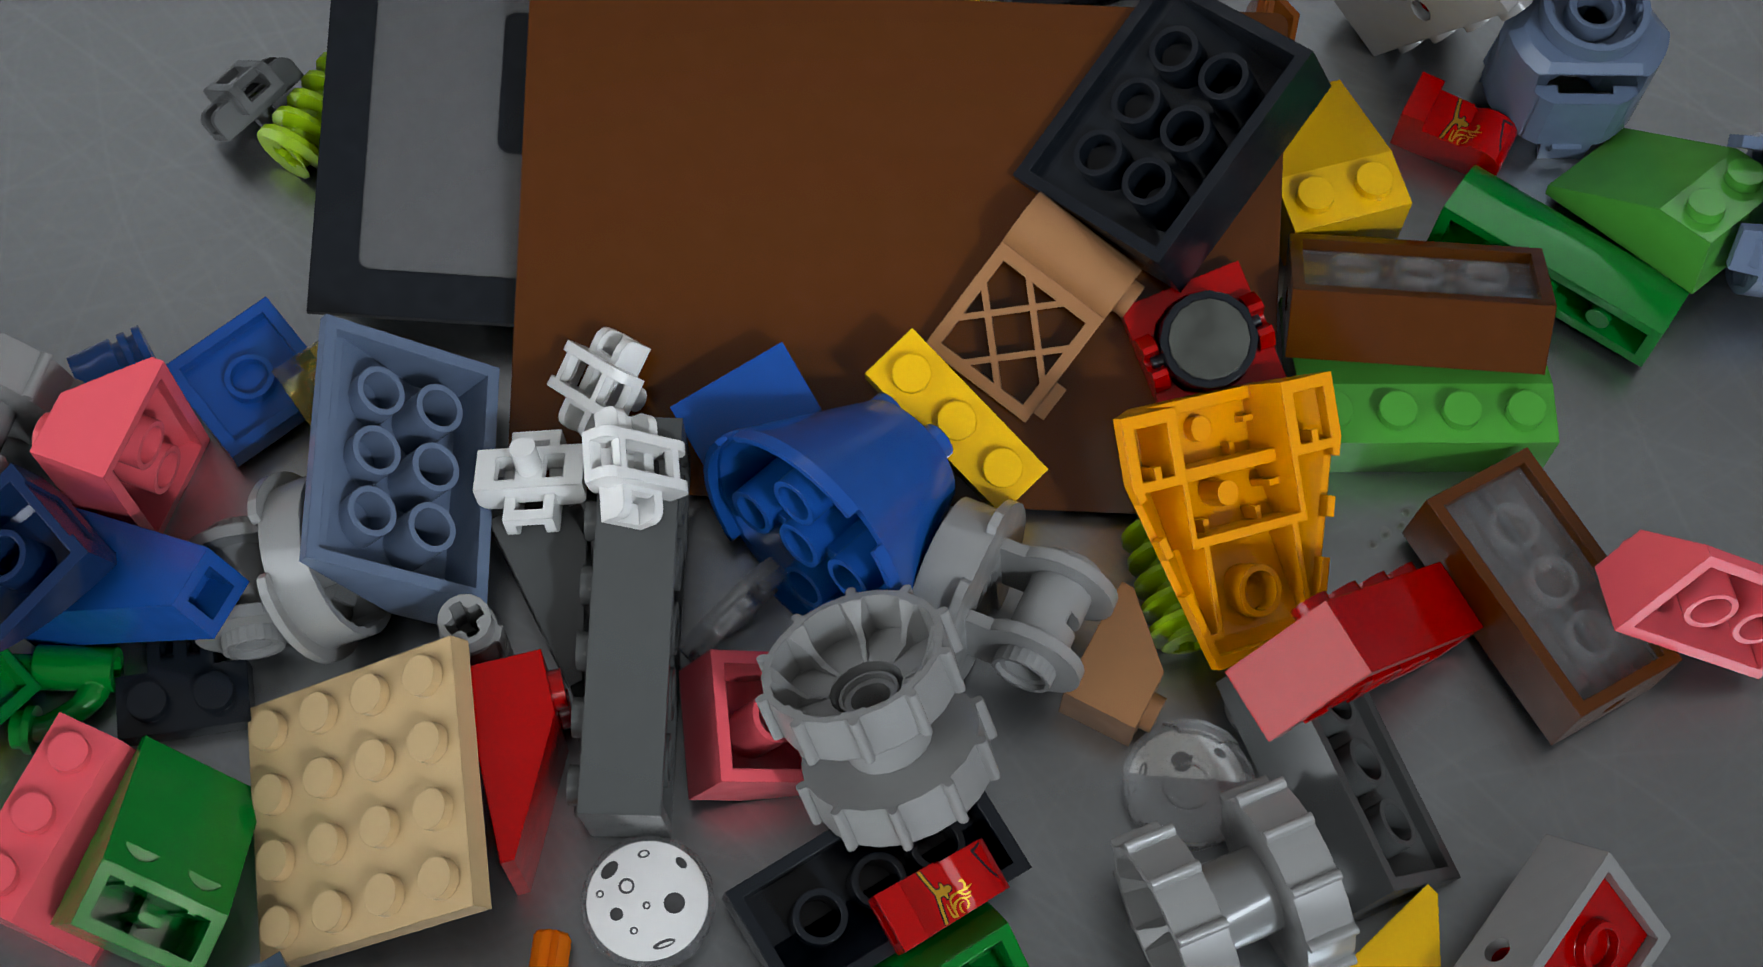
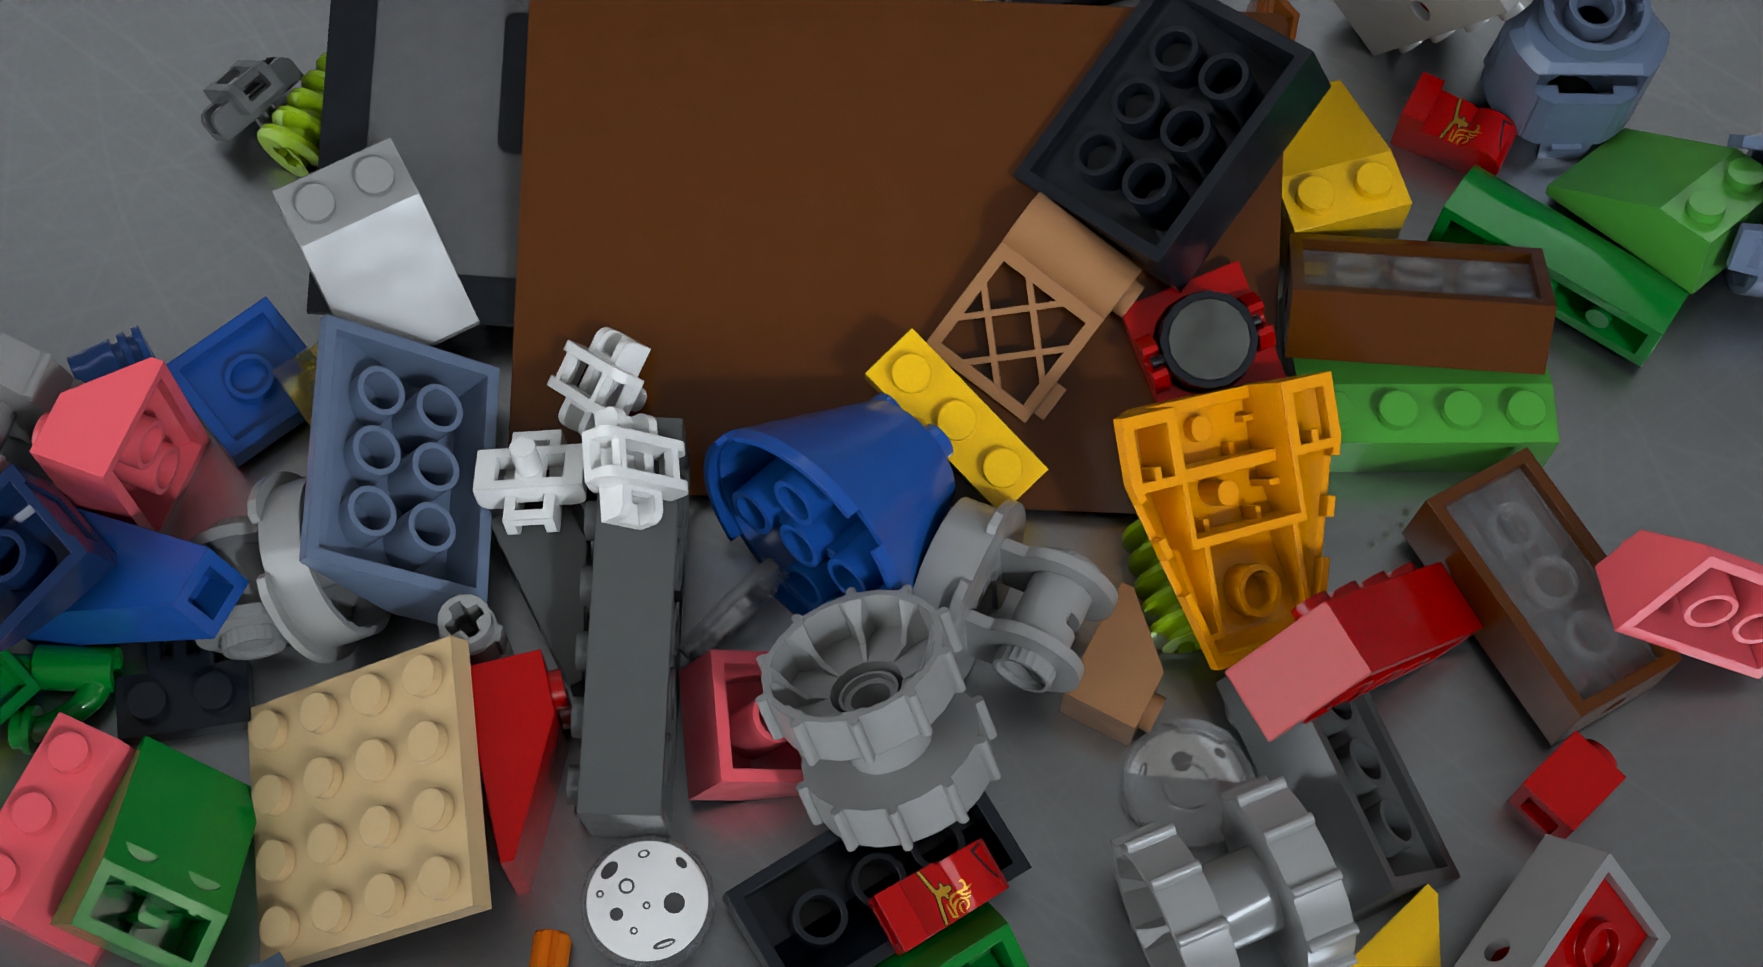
(376, 247): none -> light grey slope
(750, 395): blue brick -> none
(1567, 786): none -> red brick

